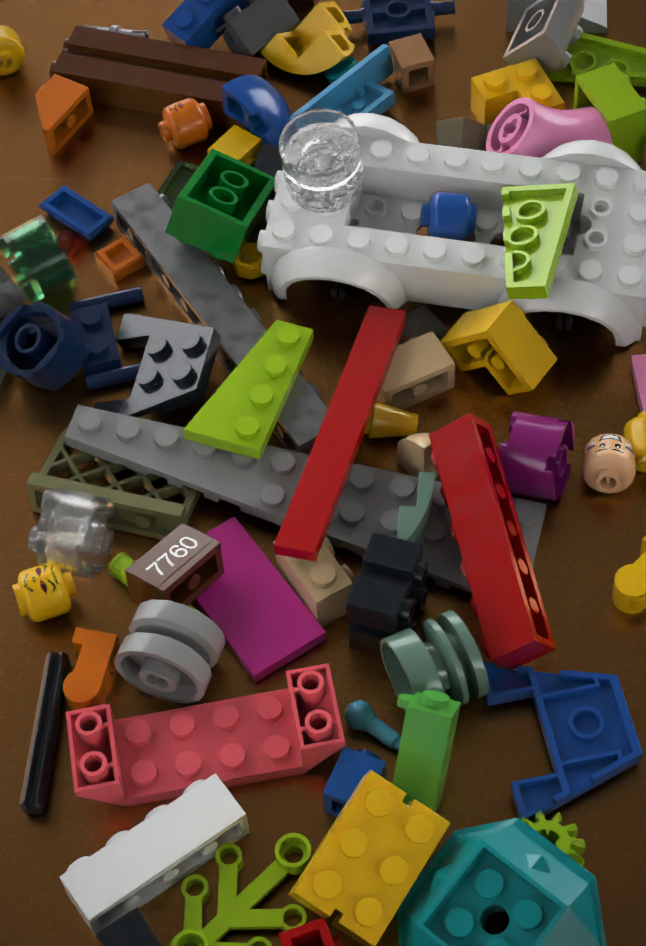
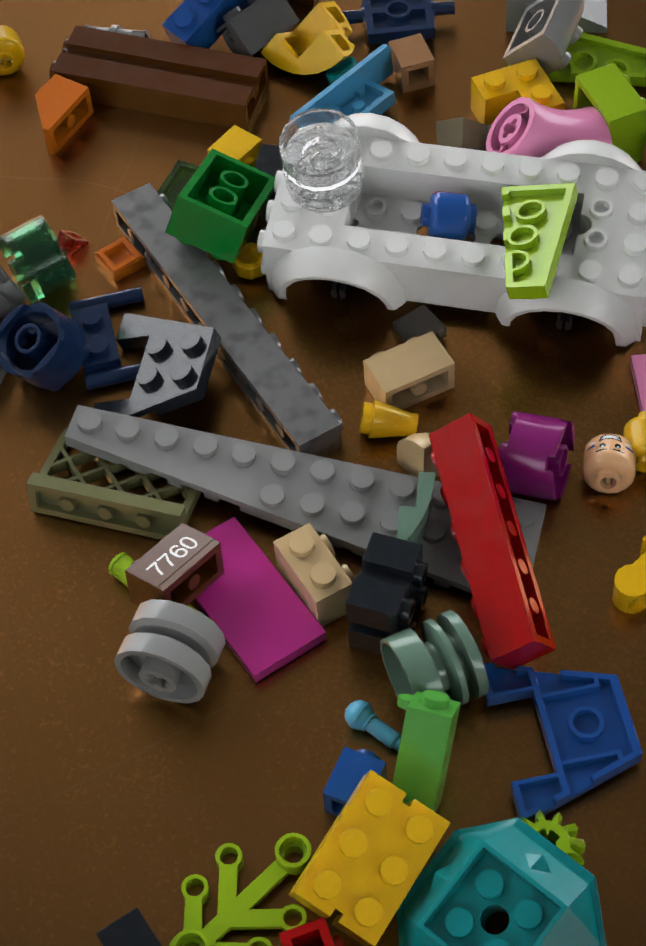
(44, 592): yellow head -> none
(44, 734): black axle -> none
(73, 531): clear brick -> none
(77, 213): blue tile -> none
(94, 669): orange leg -> none
(154, 853): white brick -> none
(185, 123): orange head -> none
(236, 738): coral slope -> none
(254, 394): lime wing -> none
(256, 106): blue brick -> none
(340, 435): red tile -> none
(503, 343): yellow brick -> none

